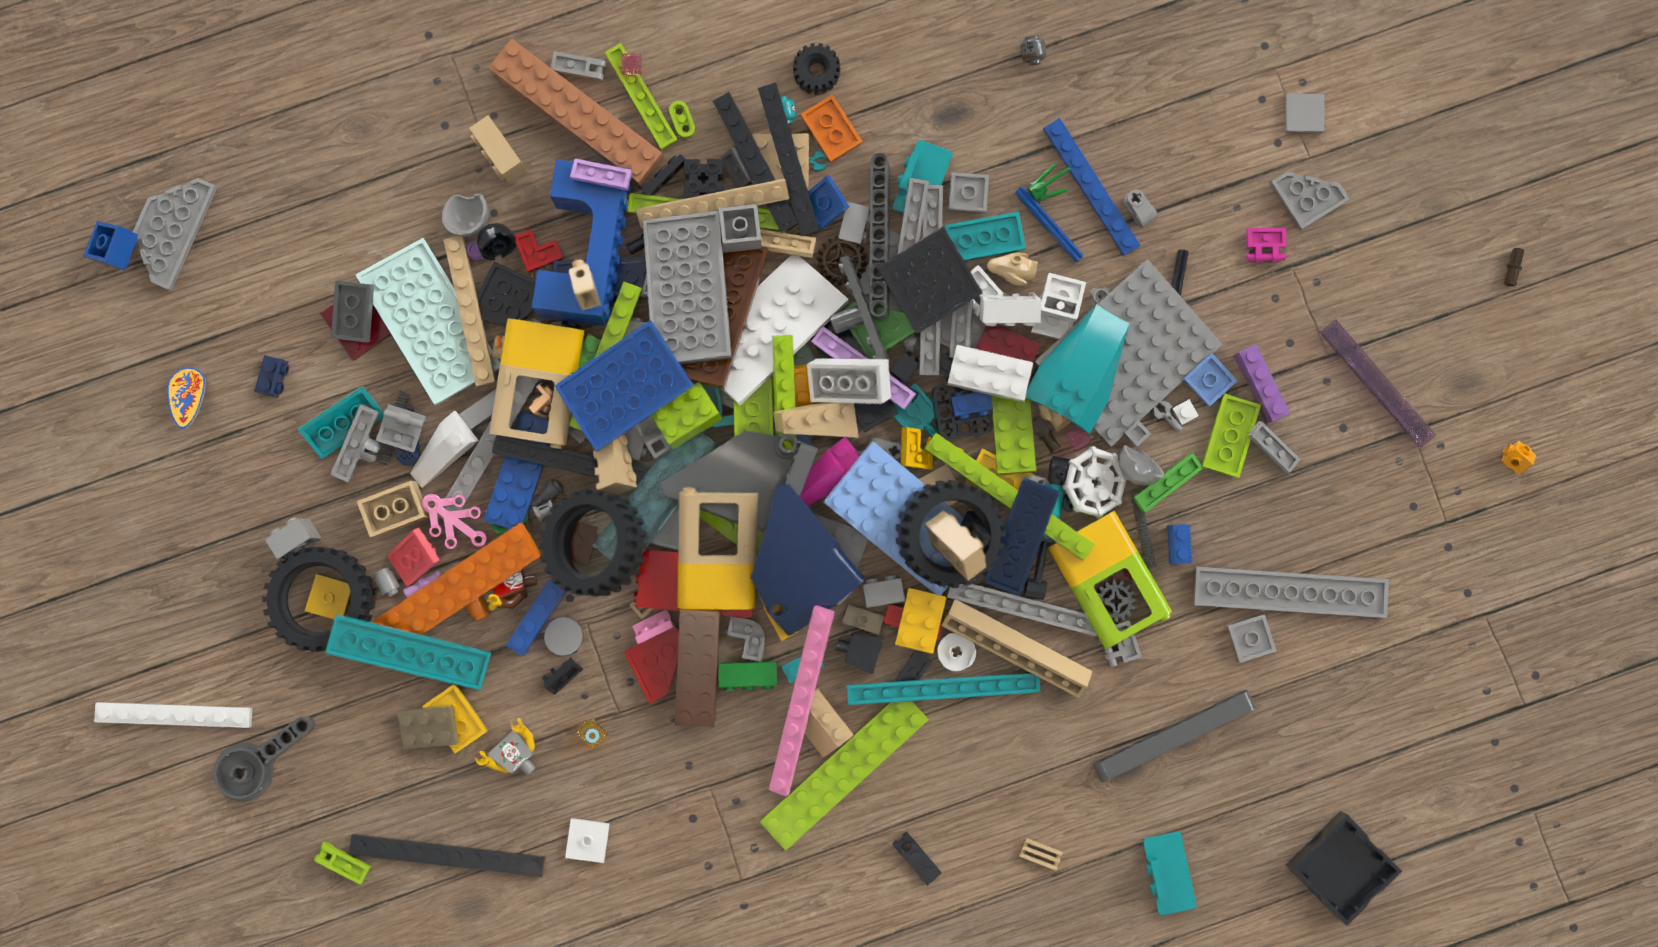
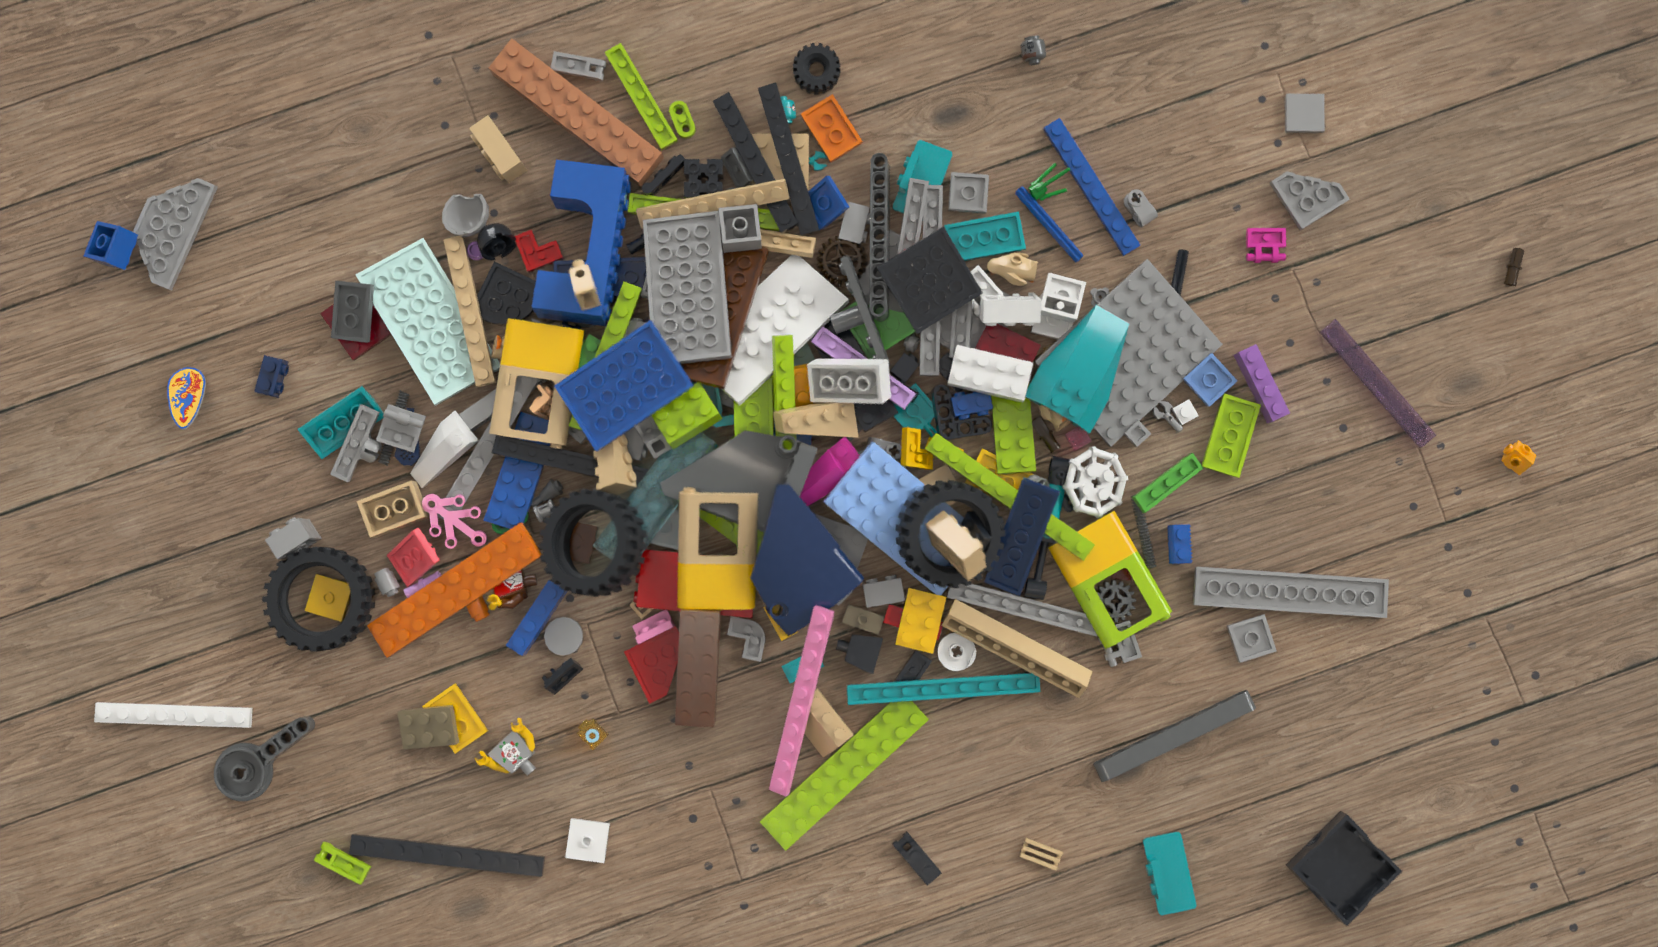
(408, 652): teal plate -> none
(601, 174): lavender plate -> none
(631, 63): clear pink plate -> none
(747, 675): green brick -> none
(1139, 467): light grey cylinder -> none
(1273, 447): light grey tile -> none

